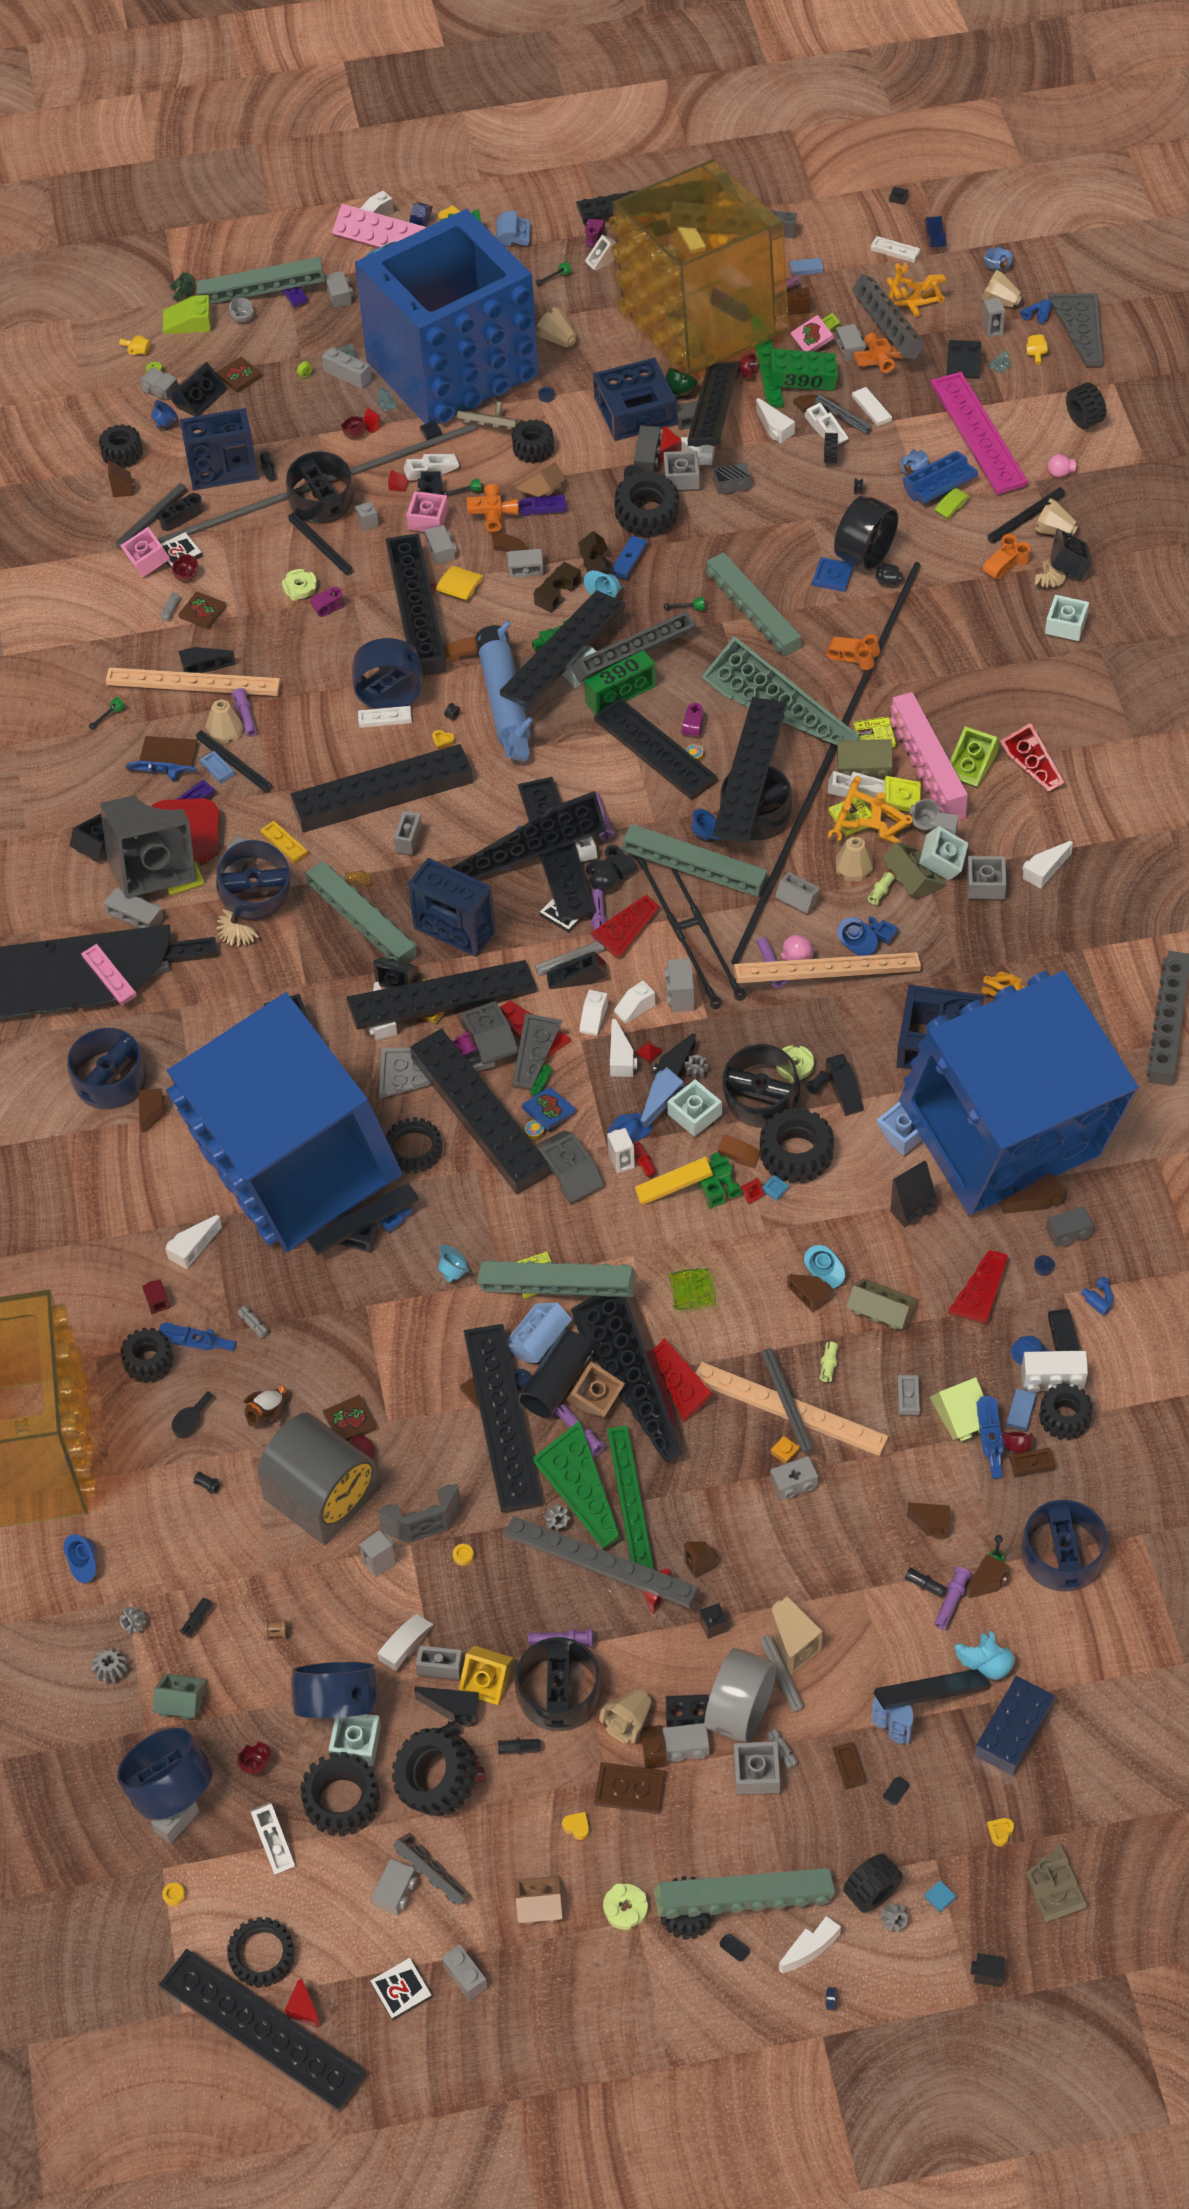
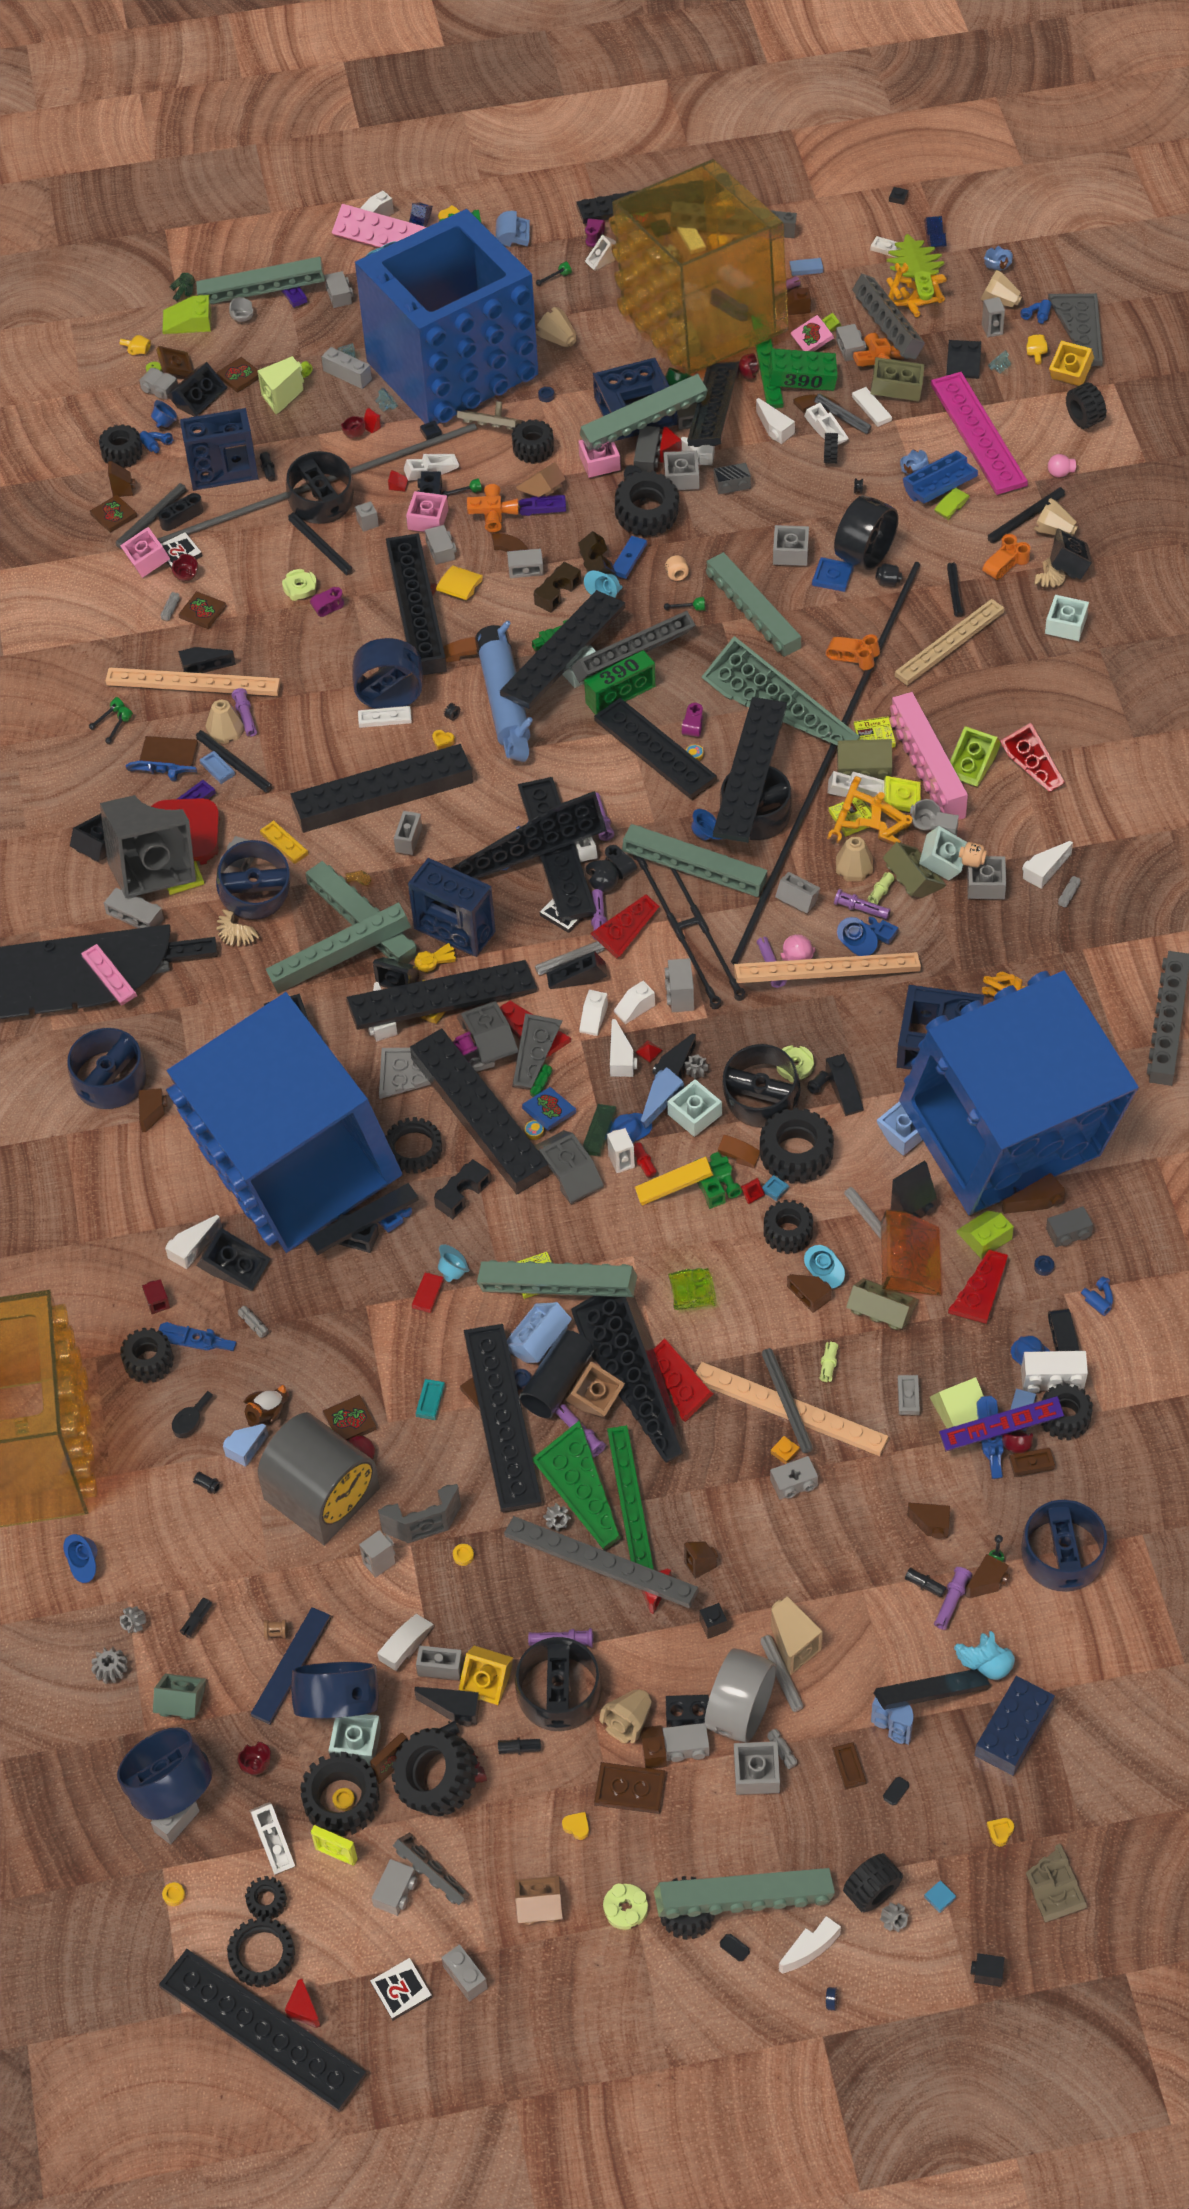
(113, 513): none -> reddish brown tile
(124, 714): none -> hinge
(151, 444): none -> blue plant
(174, 361): none -> reddish brown tile
(233, 1260): none -> black slope
(245, 1443): none -> light blue slope
(261, 1886): none -> black tyre
(281, 383): none -> yellowish green slope
(295, 1656): none -> dark blue tile
(334, 1845): none -> neon yellow tile
(338, 947): none -> sand green brick
(343, 1799): none -> yellow tile
(383, 1761): none -> reddish brown tile
(427, 1292): none -> red tile
(428, 961): none -> yellow piece
(430, 1399): none -> teal tile
(471, 1177): none -> black arch
(599, 1128): none -> clear green tile
(600, 460): none -> bright pink brick
(643, 412): none -> sand green brick
(676, 568): none -> light nougat head
(788, 1239): none -> black tyre
(790, 545): none -> light grey brick
(854, 902): none -> medium lavender pin
(864, 1210): none -> light grey axle
(897, 379): none -> olive slope
(910, 1254): none -> clear orange slope
(919, 262): none -> lime plant
(949, 642): none -> tan plate
(955, 589): none -> black axle
(973, 854): none -> light nougat head
(986, 1232): none -> lime slope
(1001, 1423): none -> dark purple tile
(1069, 891): none -> light grey axle
(1071, 363): none -> yellow brick

